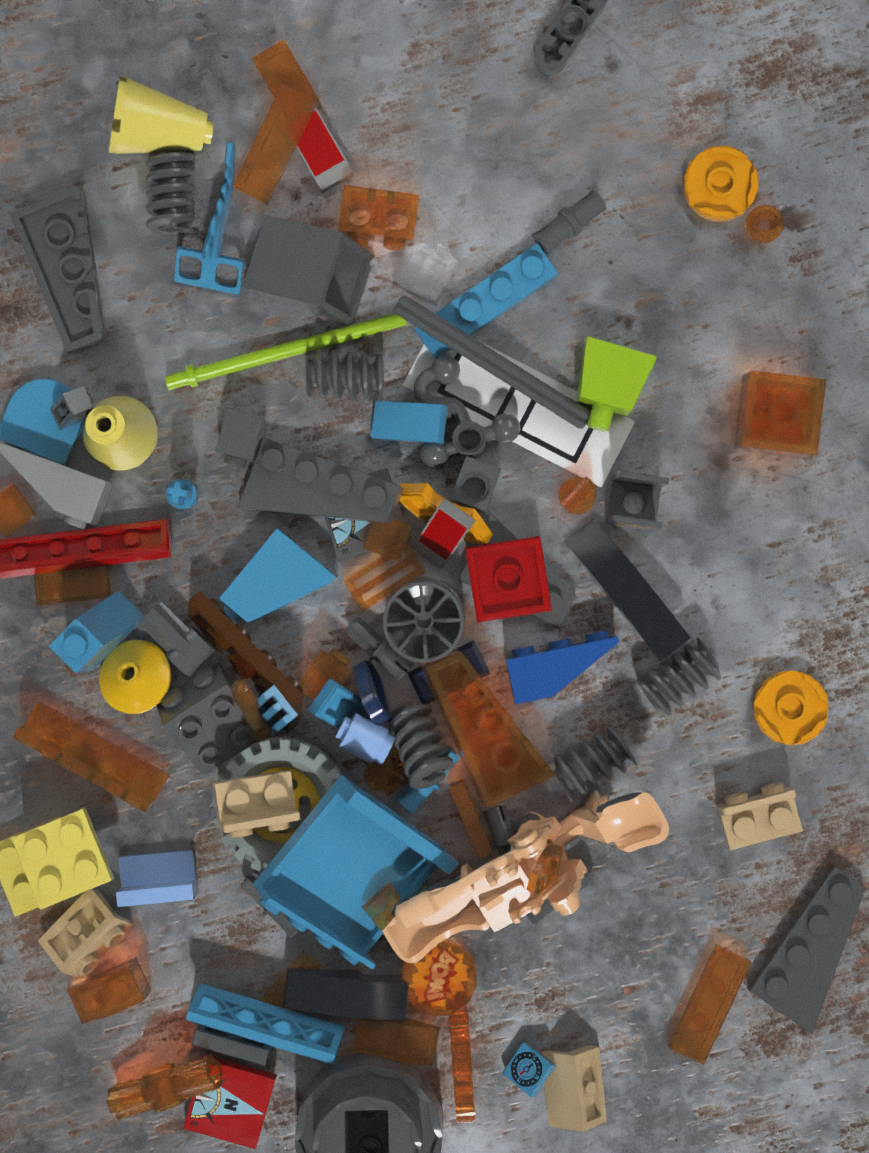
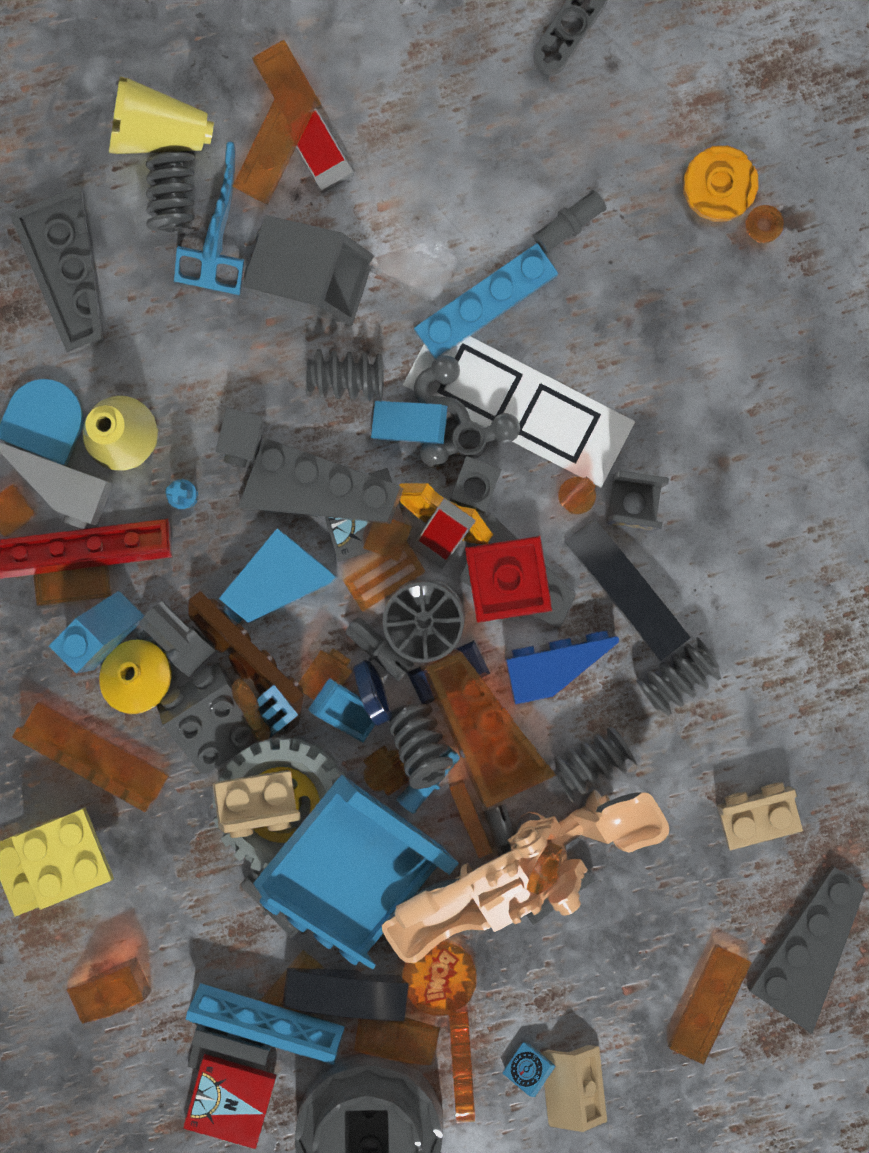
(72, 407): dark grey piece -> none
(84, 934): tan bracket -> none
(157, 878): light blue panel -> none
(164, 1087): clear orange piece -> none
(192, 375): lime bar -> none
(364, 739): light blue brick -> none
(381, 206): clear orange brick -> none
(381, 906): clear orange tile -> none
(492, 361): dark grey axle -> none
(611, 380): lime torso -> none
(780, 414): clear orange brick -> none
(790, 707): light orange tile -> none

